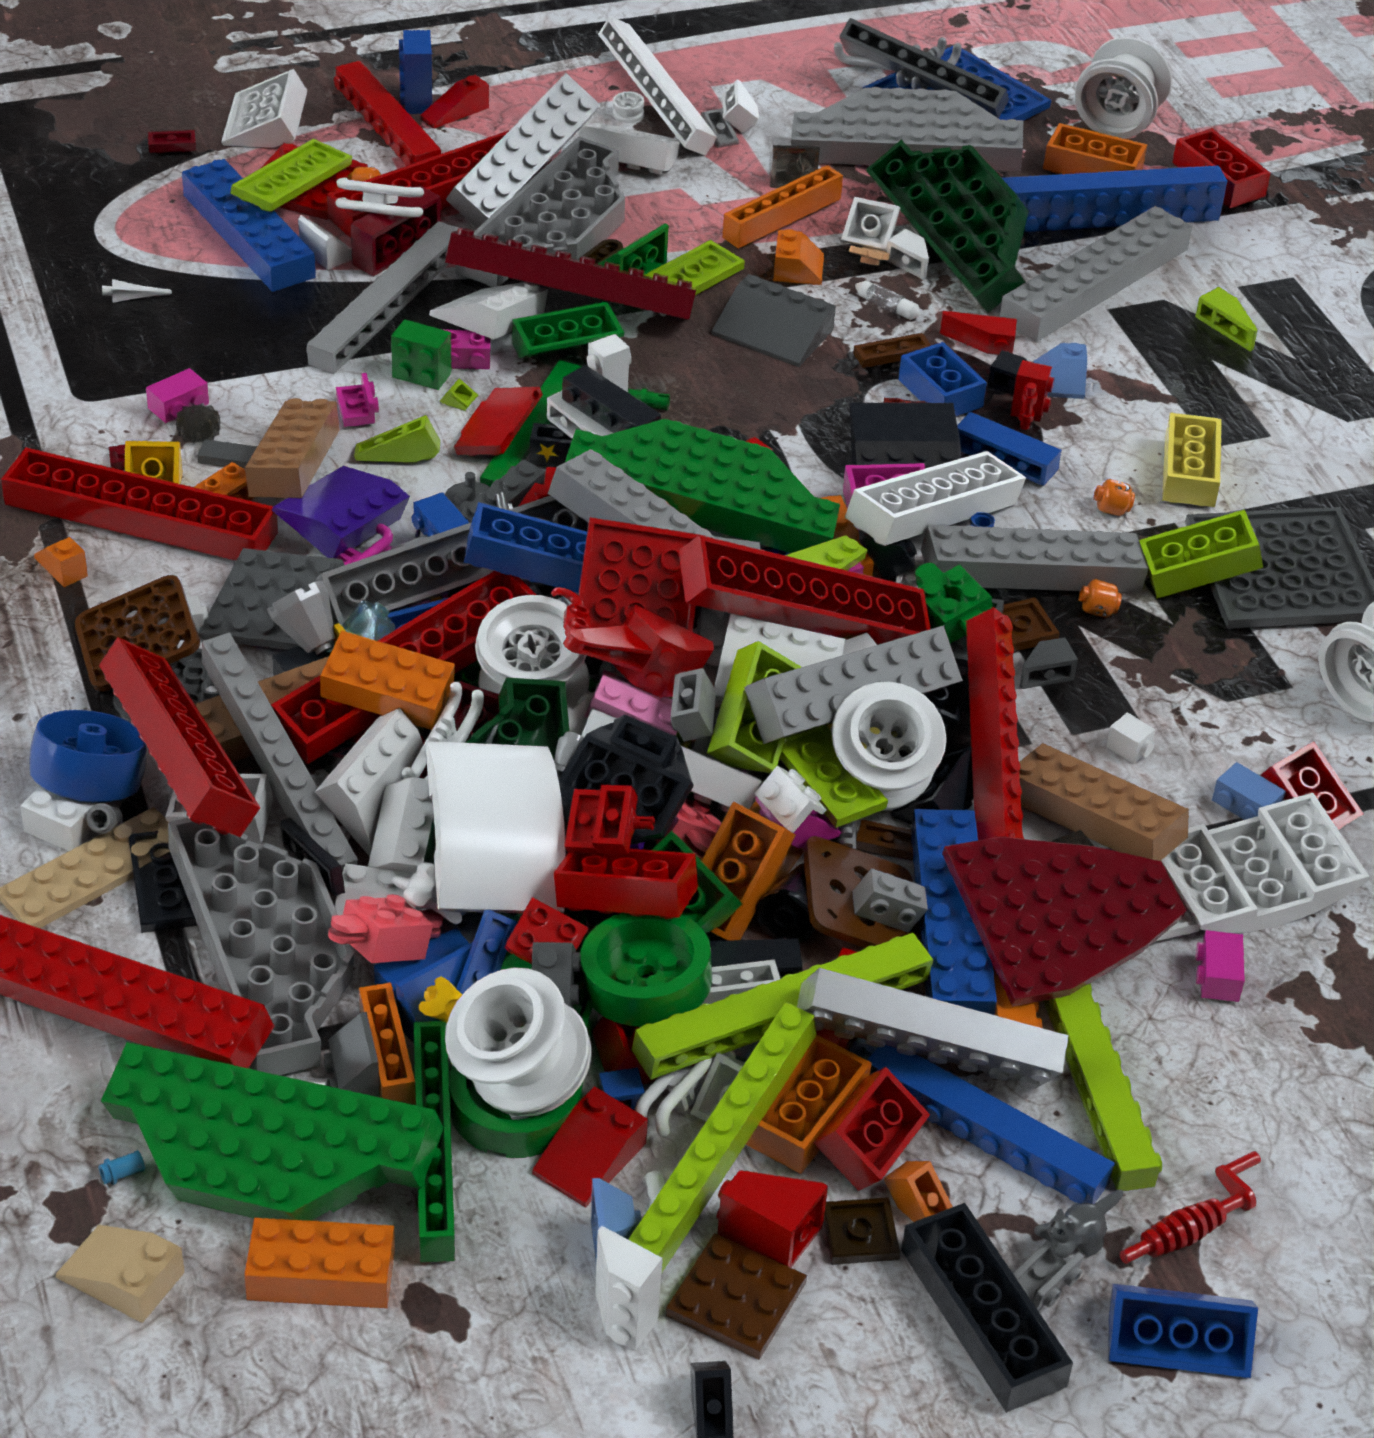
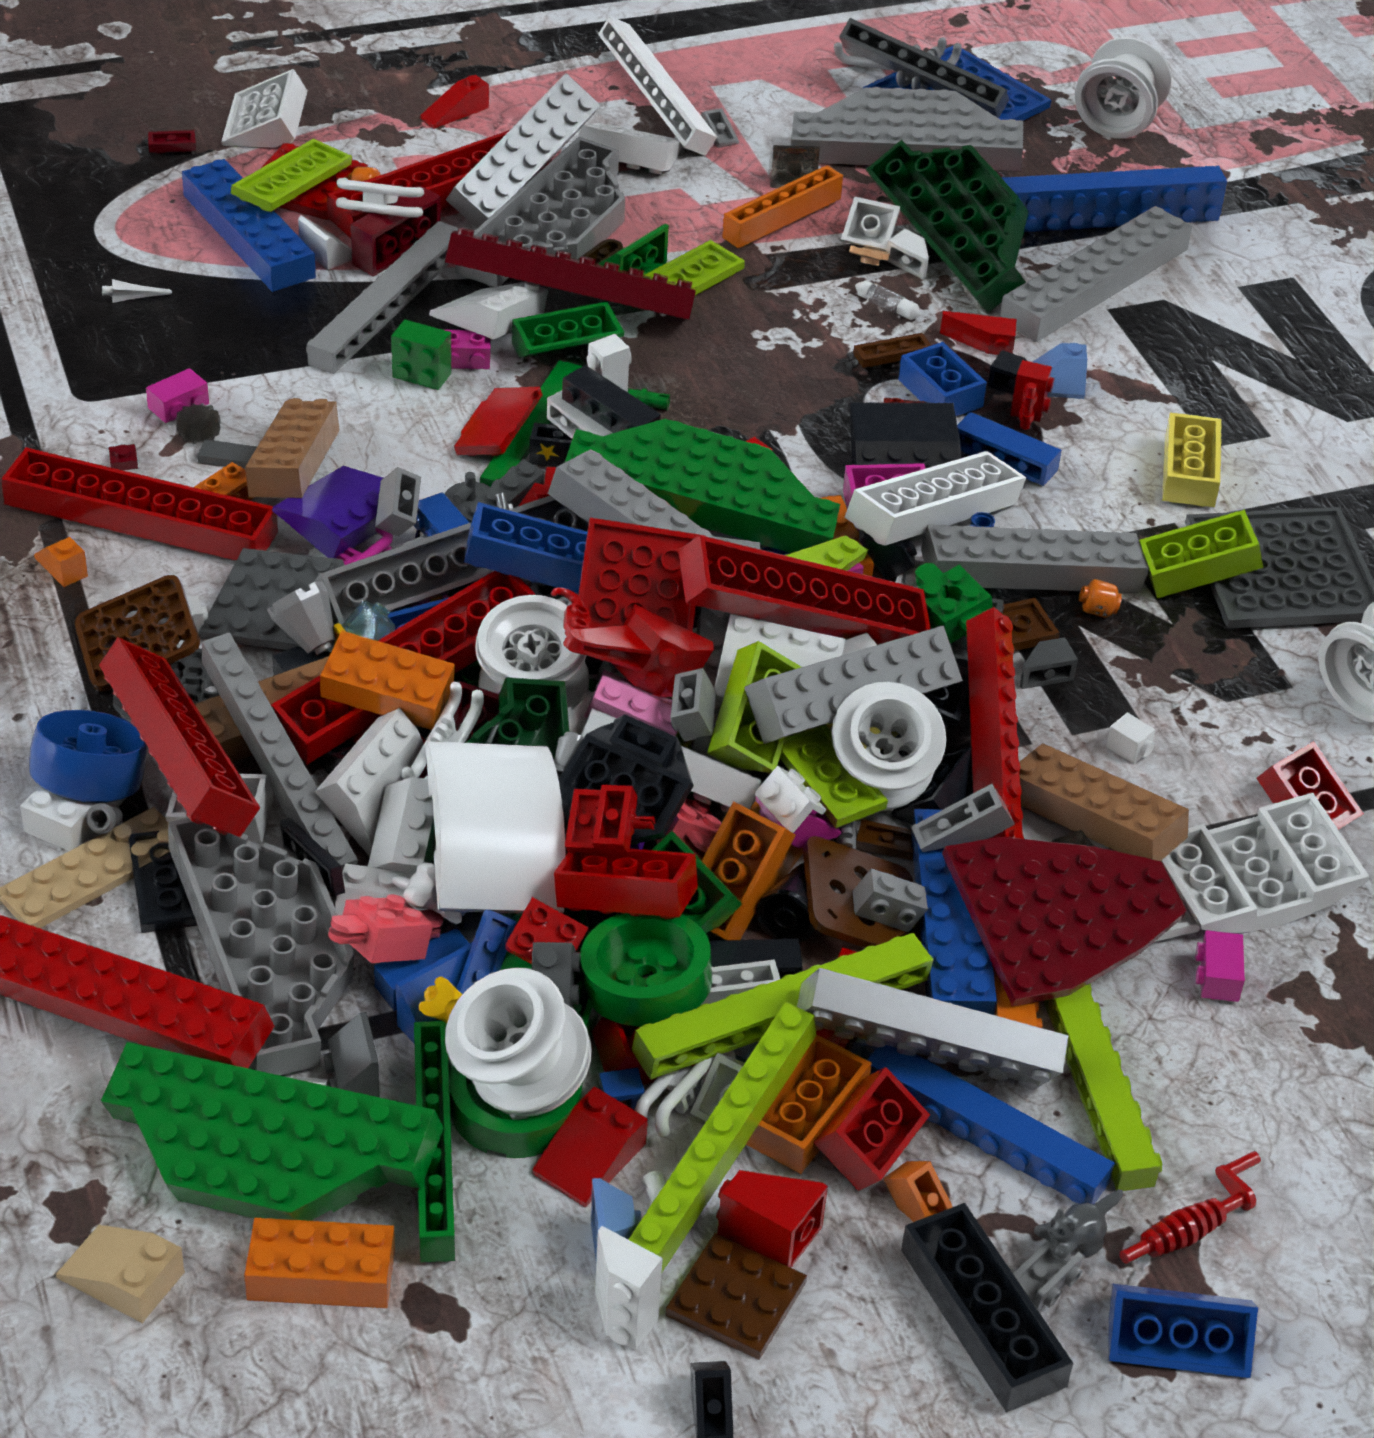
(121, 1167): dark azure pin -> none
(154, 459): yellow slope -> none
(358, 403): dark pink bracket -> none
(384, 113): red brick -> none
(395, 1068): orange brick -> none
(398, 501): none -> light grey brick
(404, 443): lime slope -> none
(415, 70): blue brick -> none
(459, 396): lime slope -> none
(628, 107): white wheel -> none
(739, 107): white slope -> none
(775, 320): dark grey slope -> none
(797, 259): orange slope -> none
(861, 1231): dark brown tile -> none
(967, 820): none -> light grey slope
(1086, 151): orange brick -> none
(1114, 497): orange head -> none
(1227, 316): lime slope -> none
(1244, 176): red brick -> none
(1245, 791): medium blue brick -> none

